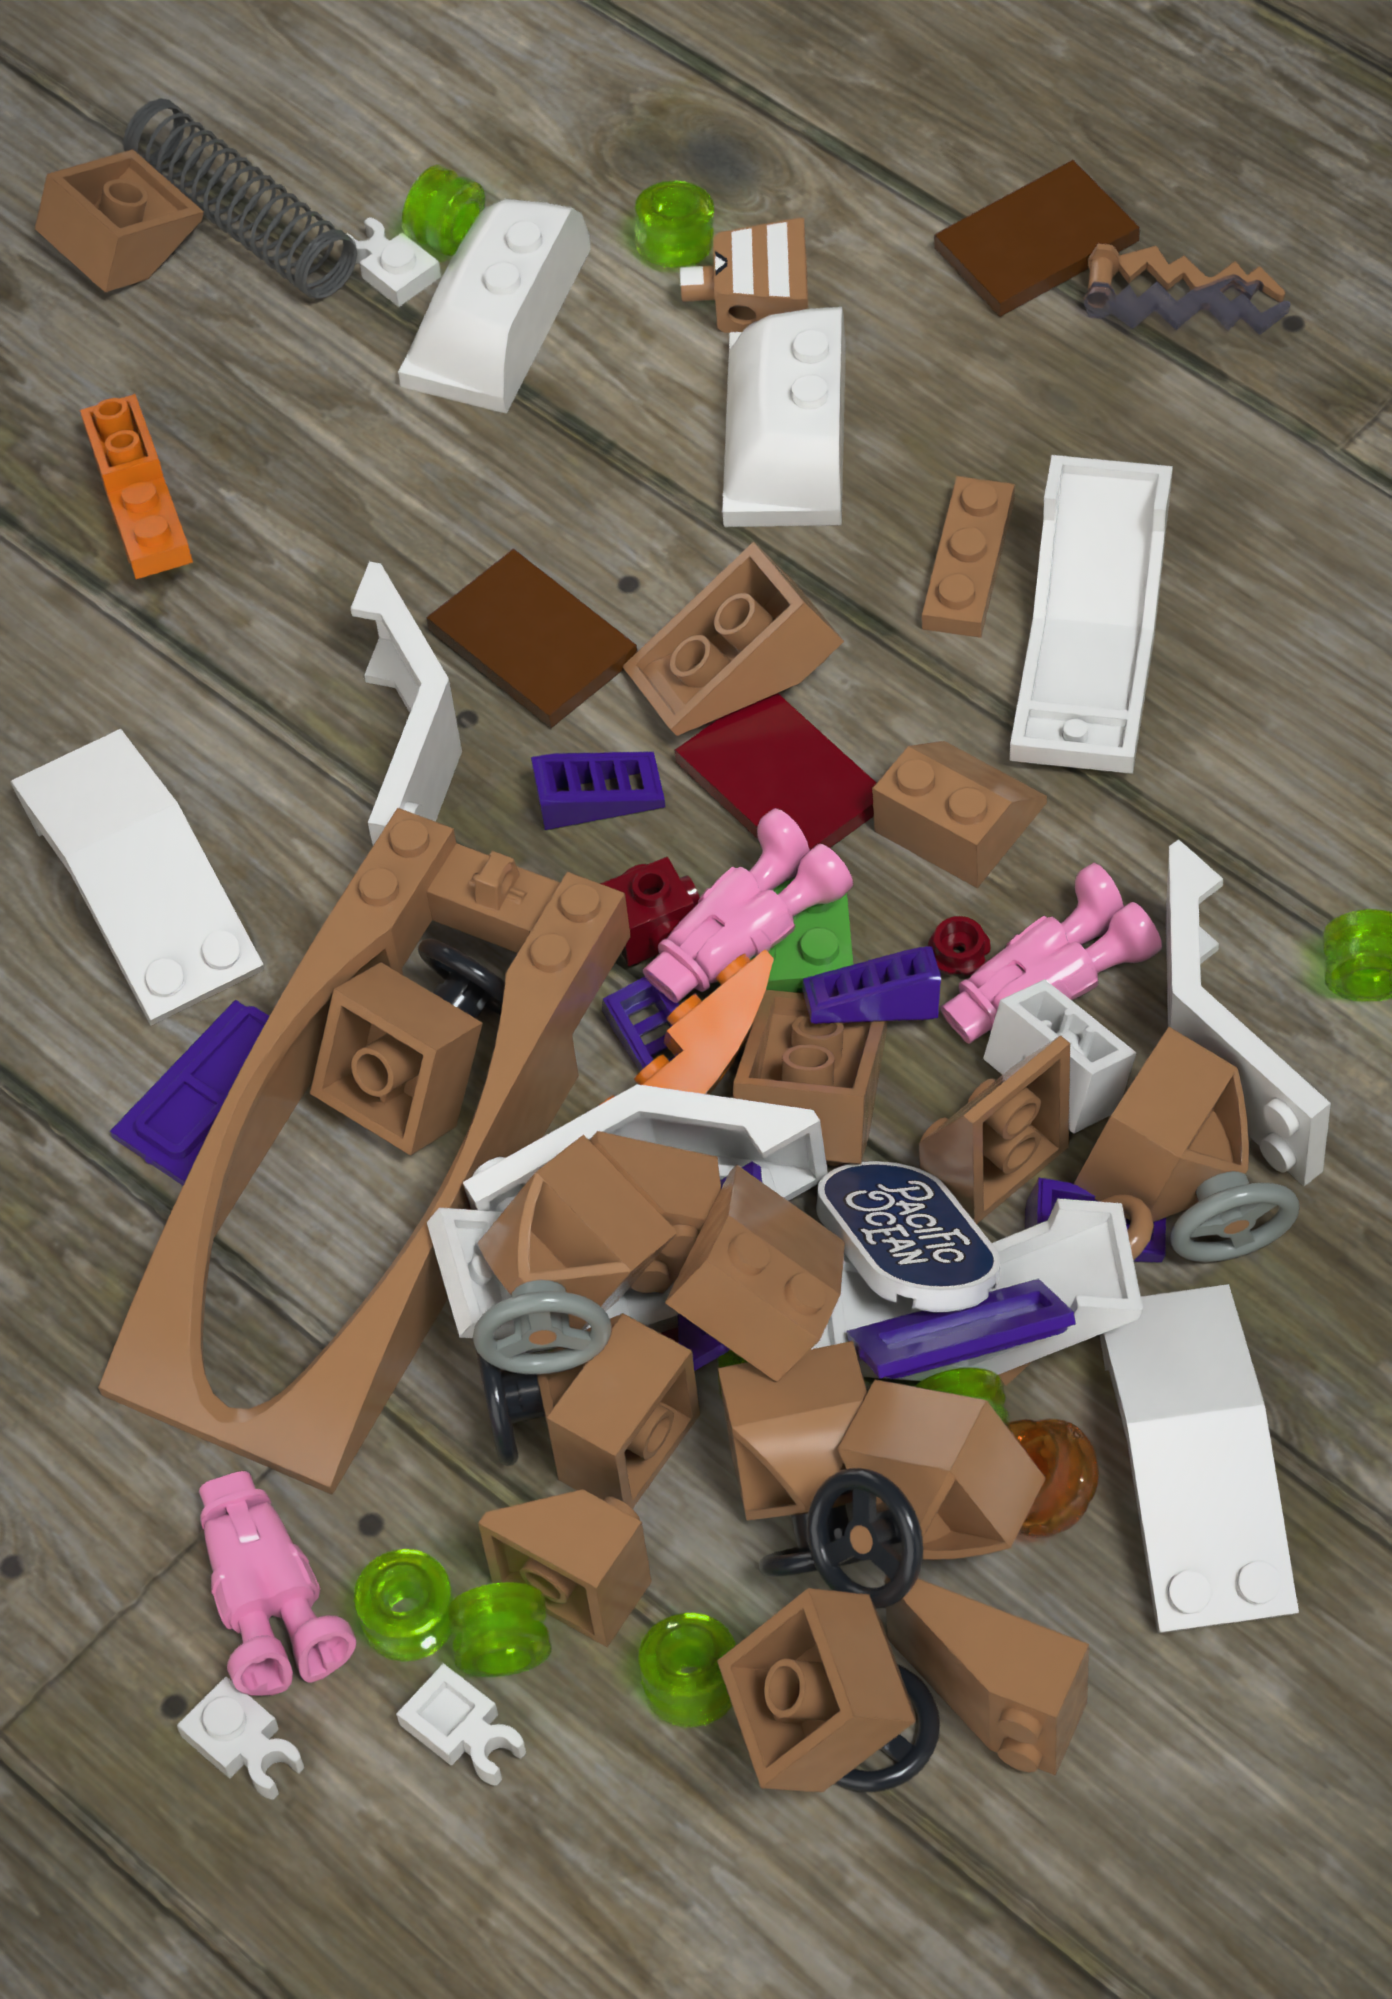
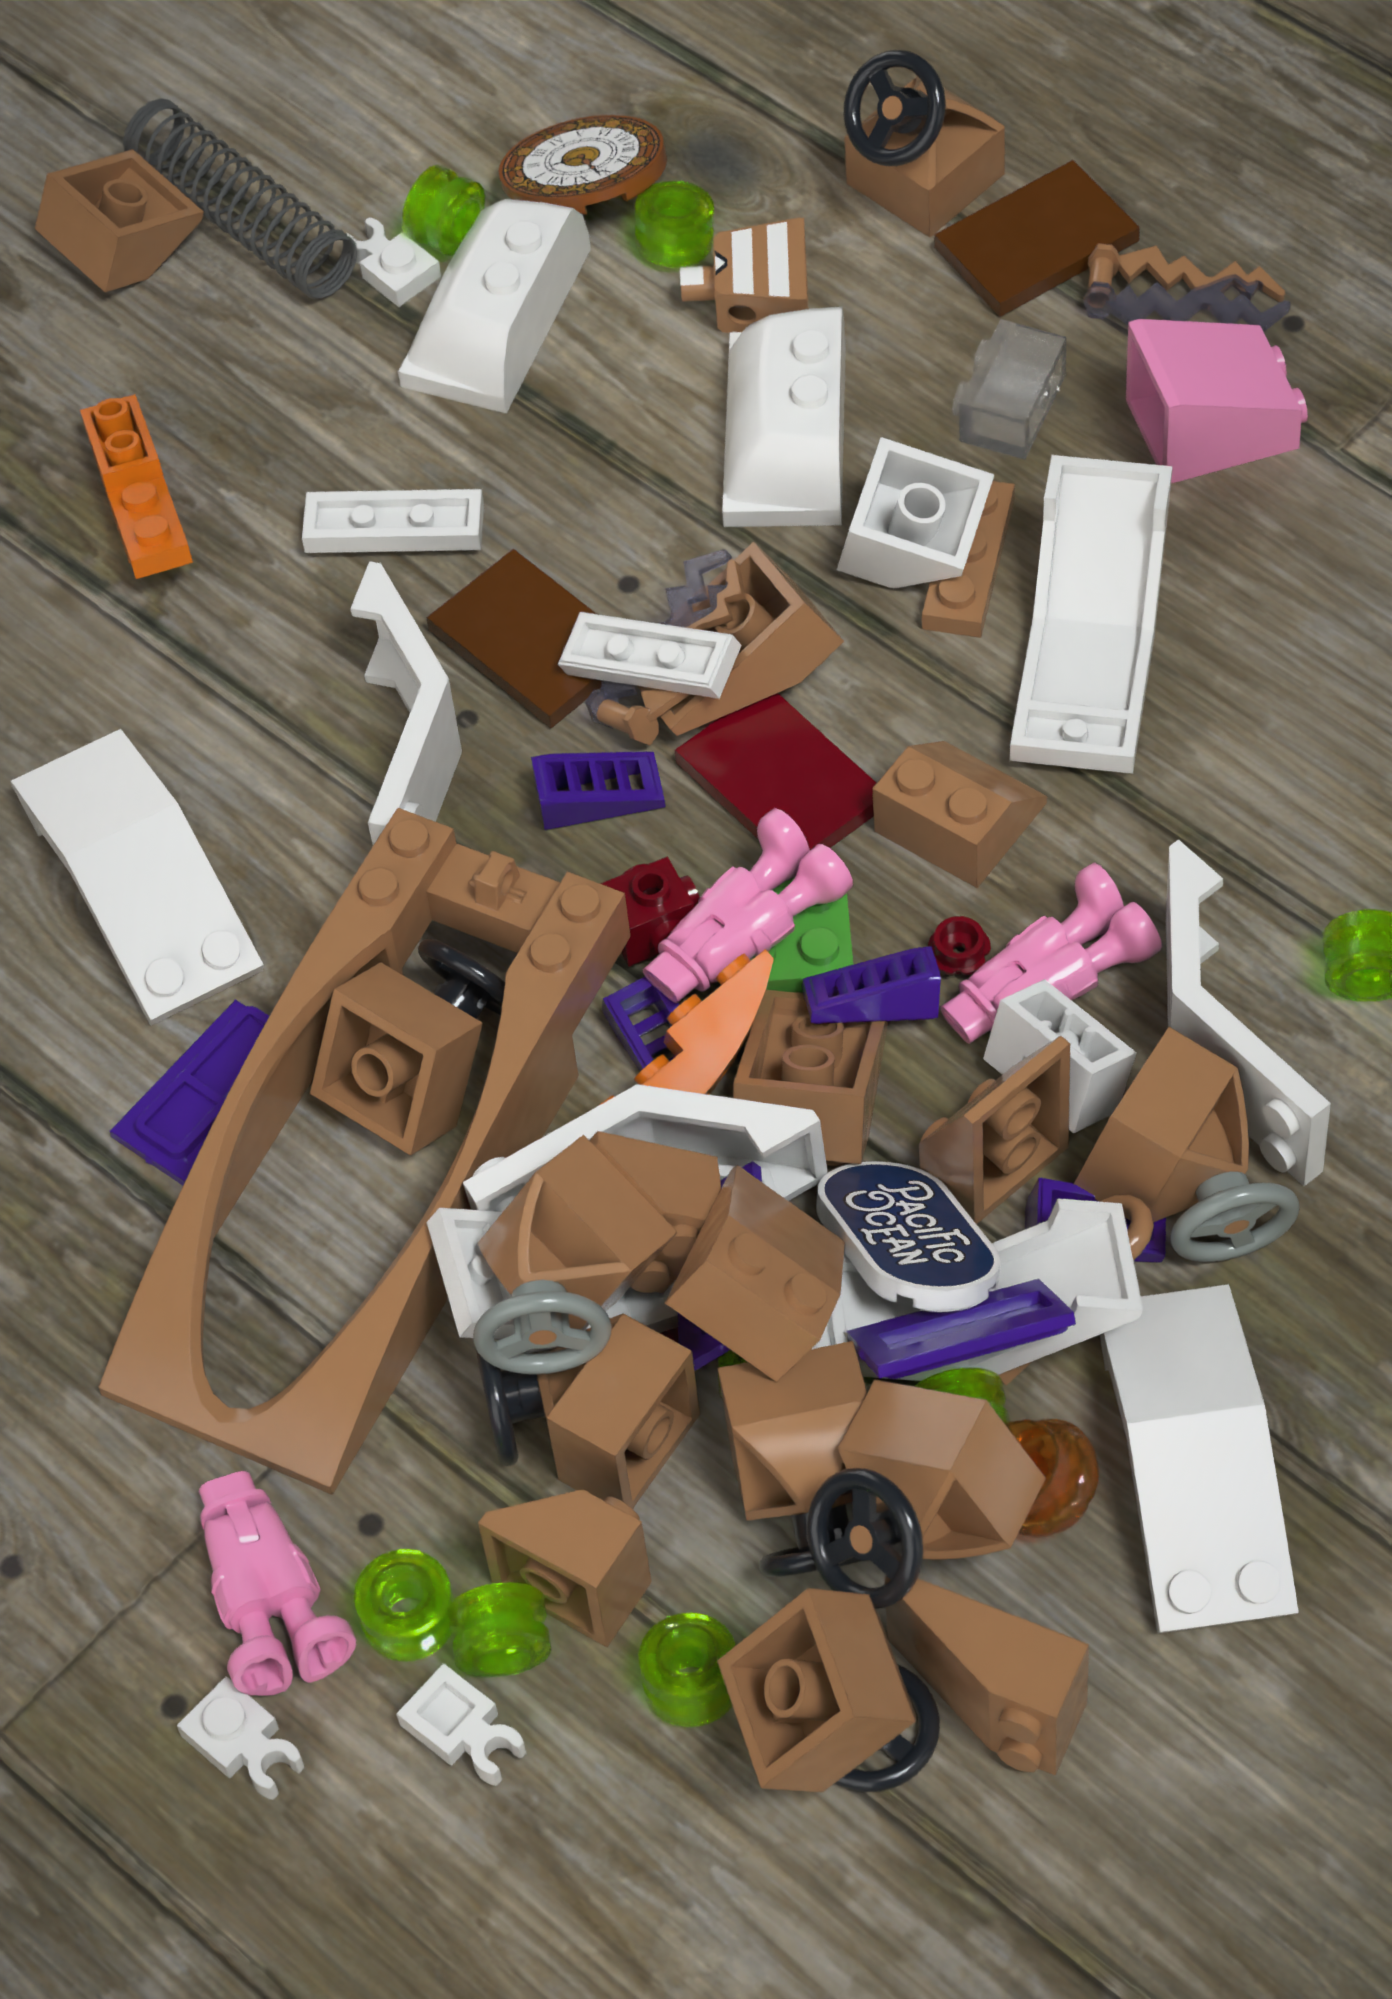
(393, 521): none -> white plate
(585, 162): none -> tile
(642, 721): none -> piece
(650, 655): none -> white tile
(914, 518): none -> white slope
(922, 147): none -> medium nougat piece
(1010, 388): none -> clear brick
(1210, 395): none -> bright pink slope

